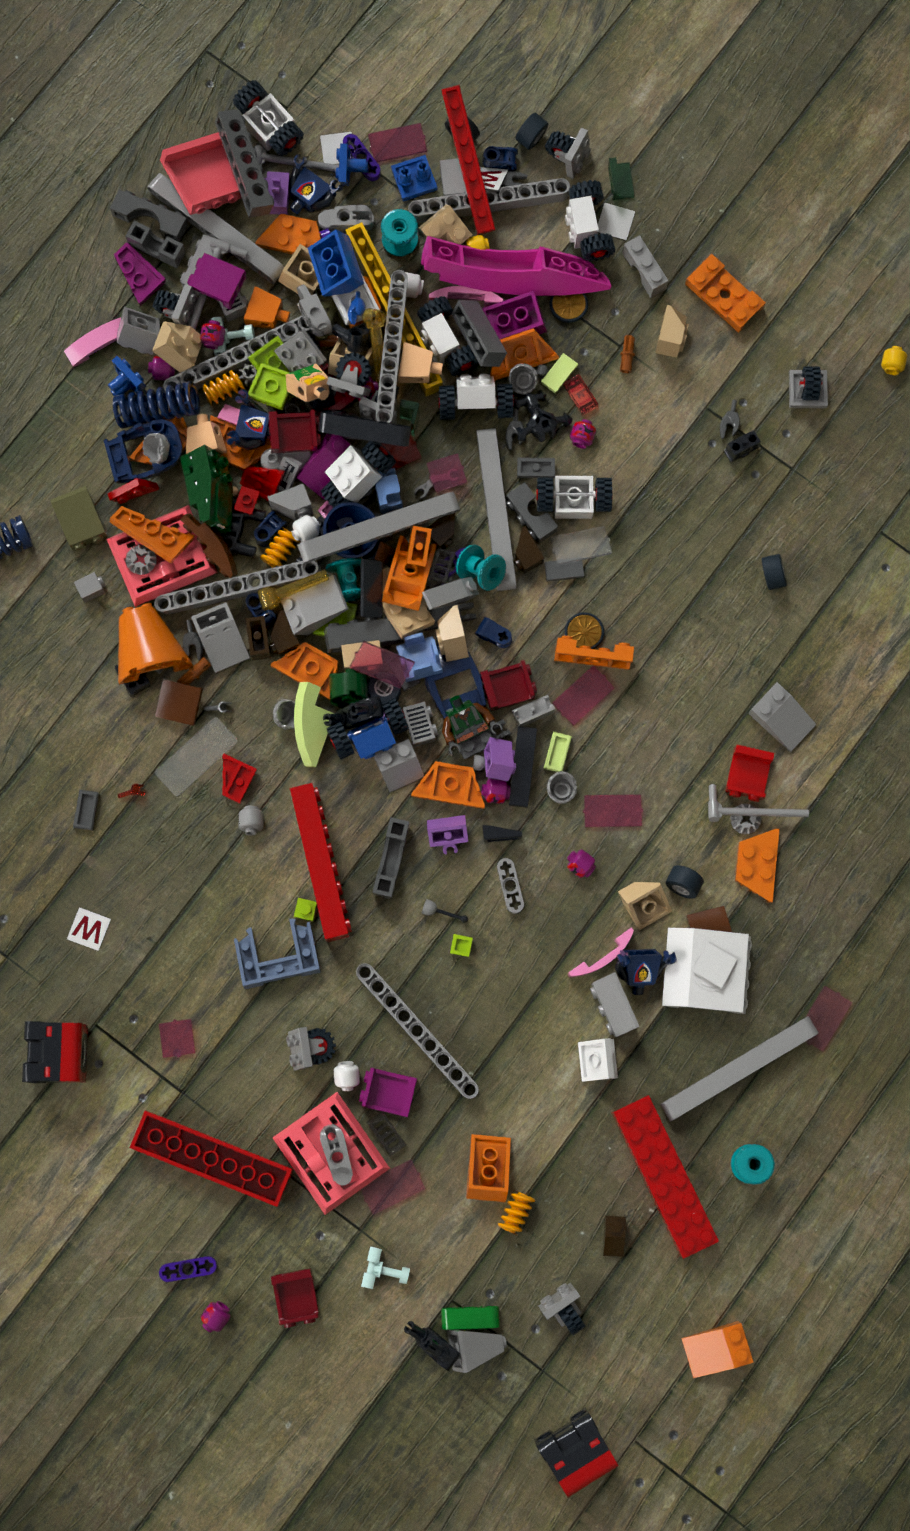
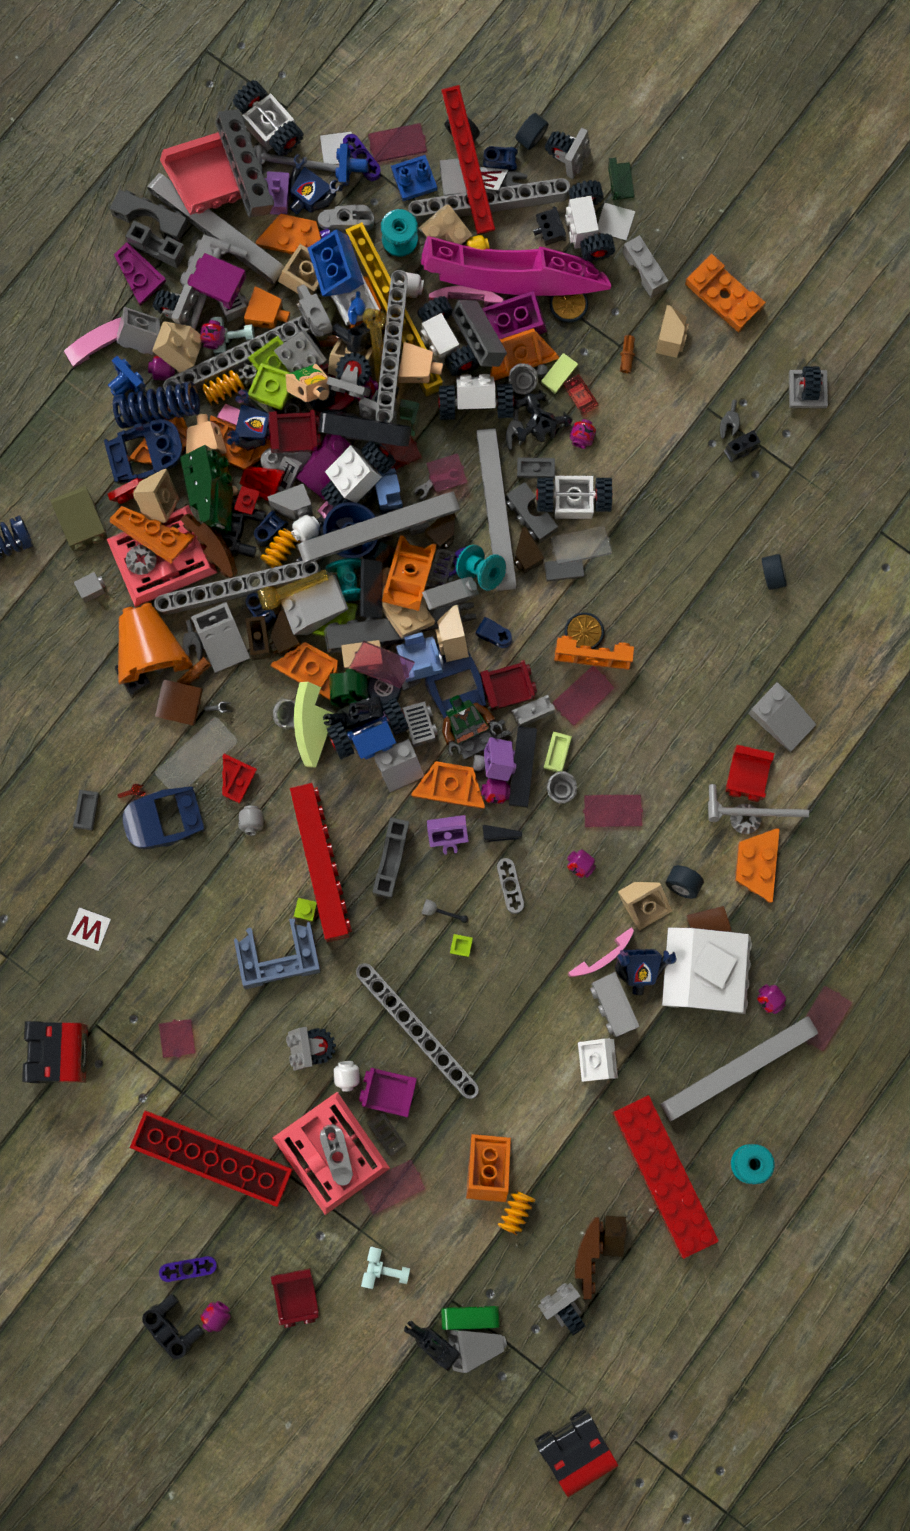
(143, 822): none -> dark blue slope
(156, 447): light grey hair -> none
(156, 496): none -> tan slope
(166, 1333): none -> black piece
(418, 546): orange slope -> none
(553, 224): none -> black piece
(588, 1248): none -> reddish brown slope
(717, 1349): orange slope -> none
(771, 998): none -> magenta head
(894, 360): yellow head -> none

